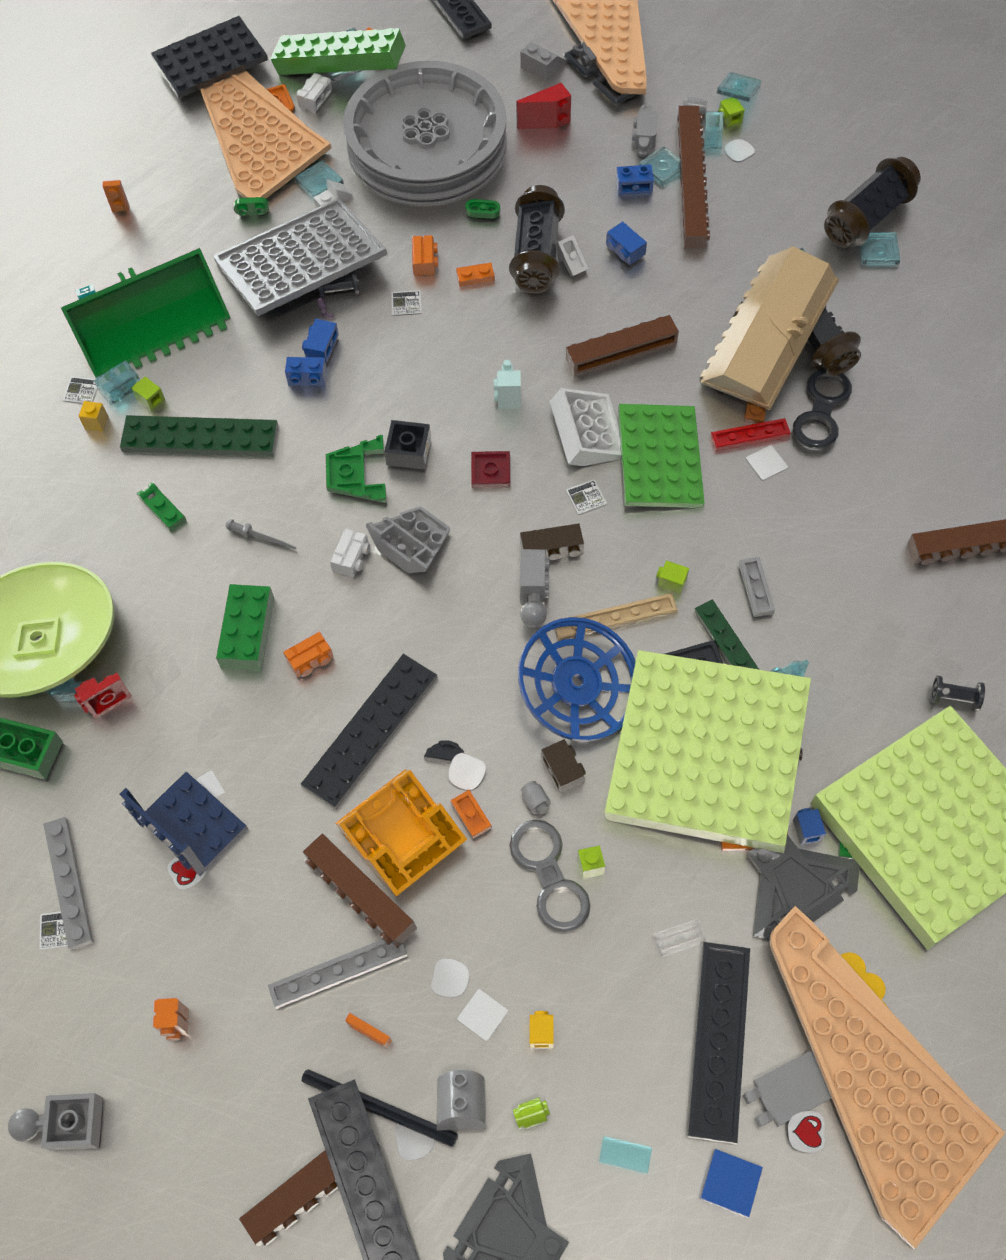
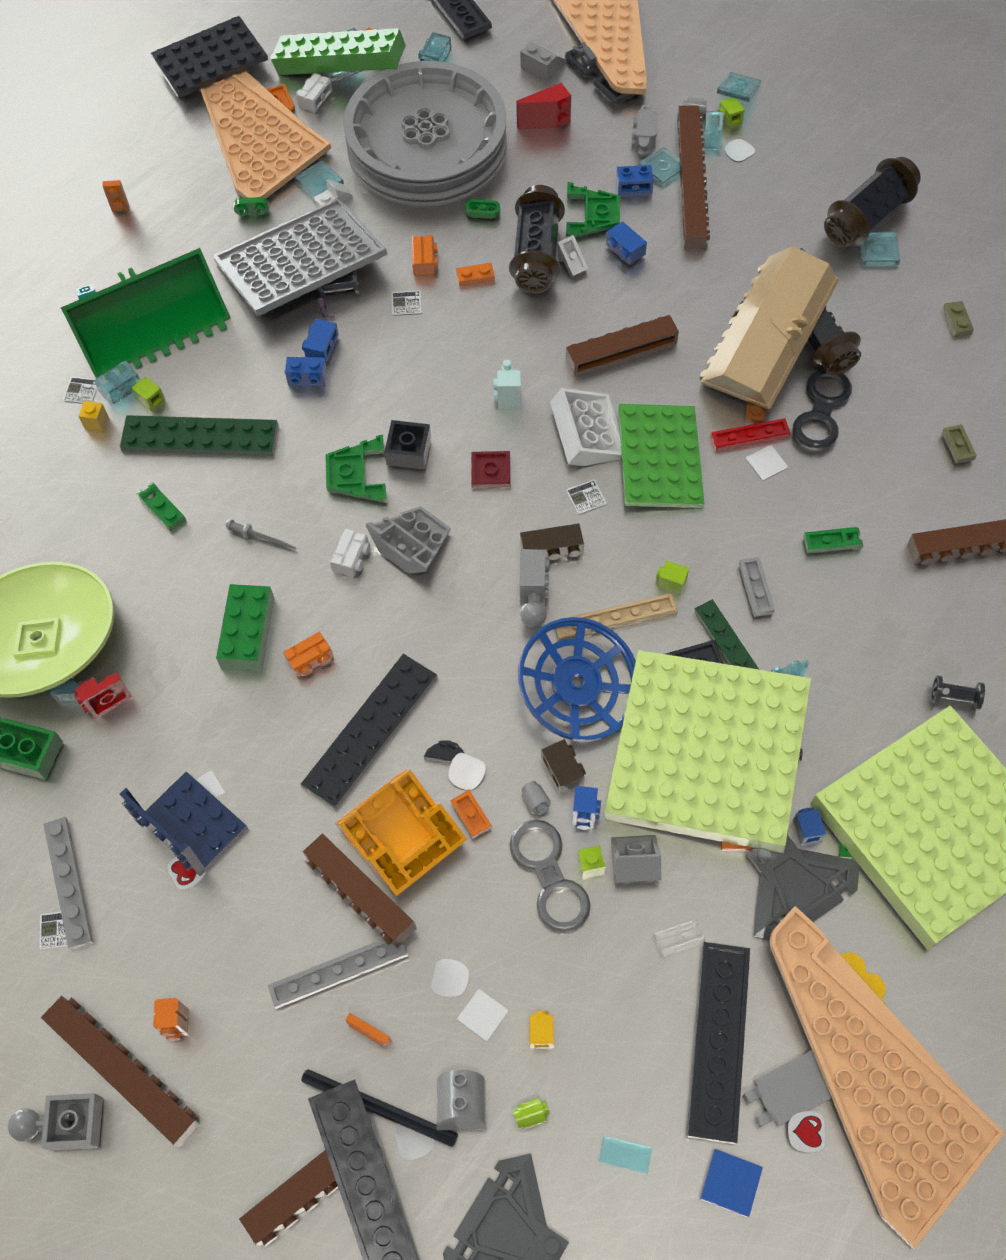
(120, 1071): none -> reddish brown brick
(436, 48): none -> clear light blue brick
(586, 807): none -> blue brick
(601, 211): none -> green wing
(636, 859): none -> light grey slope
(832, 540): none -> green plate
(958, 318): none -> olive plate
(959, 444): none -> olive plate

